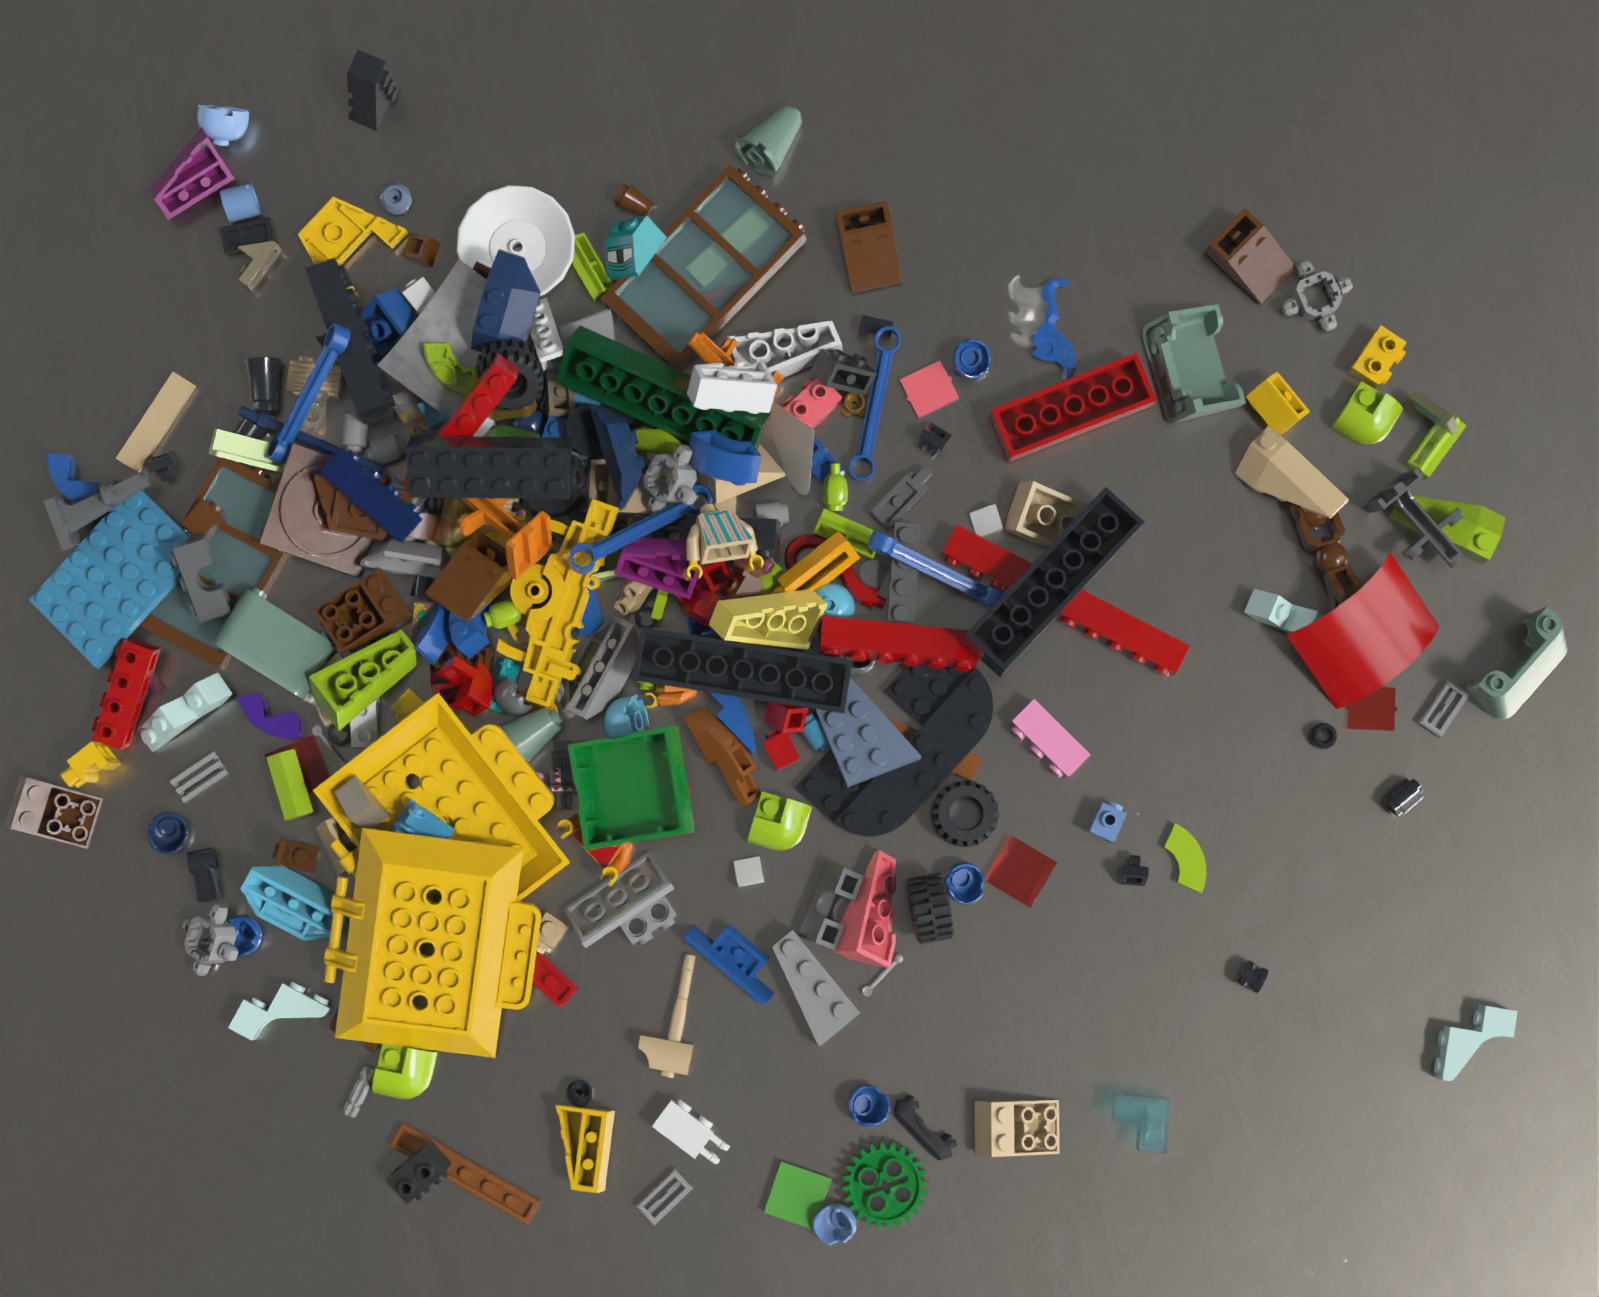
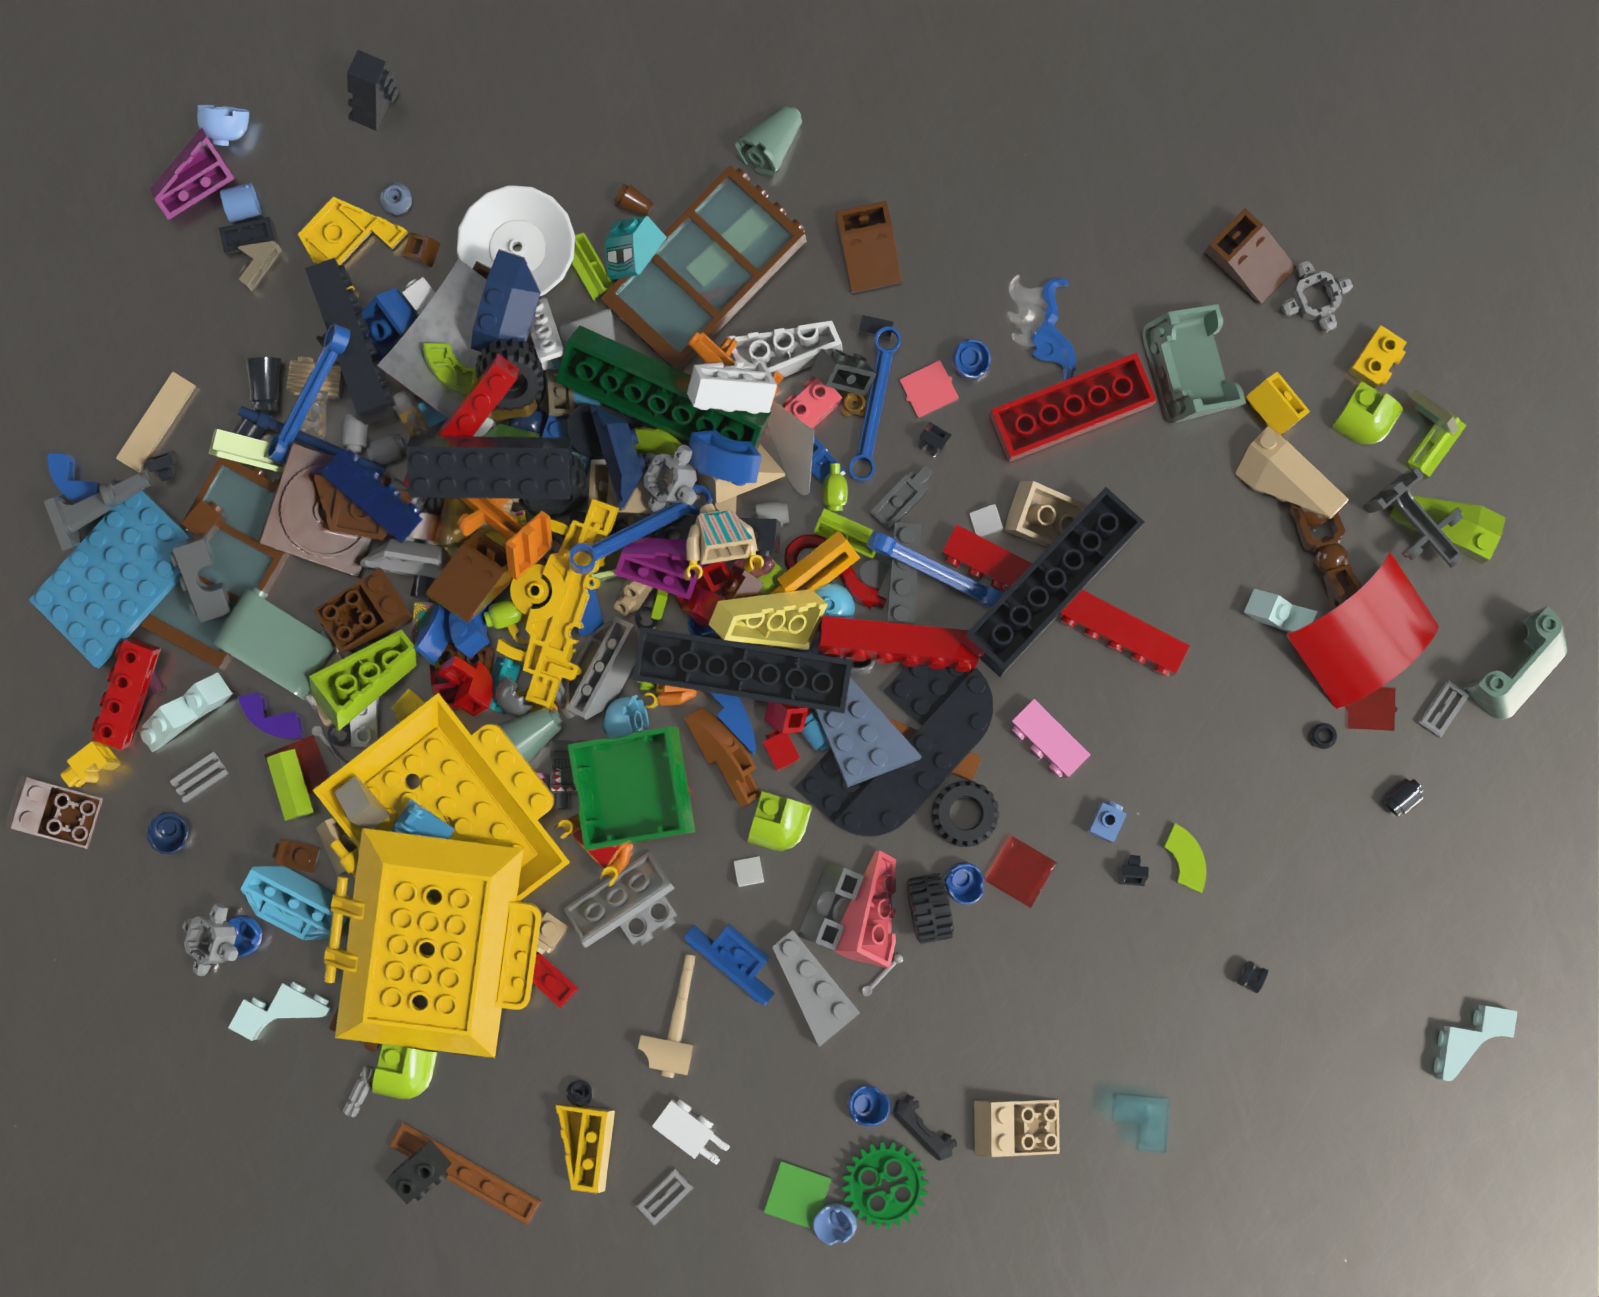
(204, 866): black piece -> none

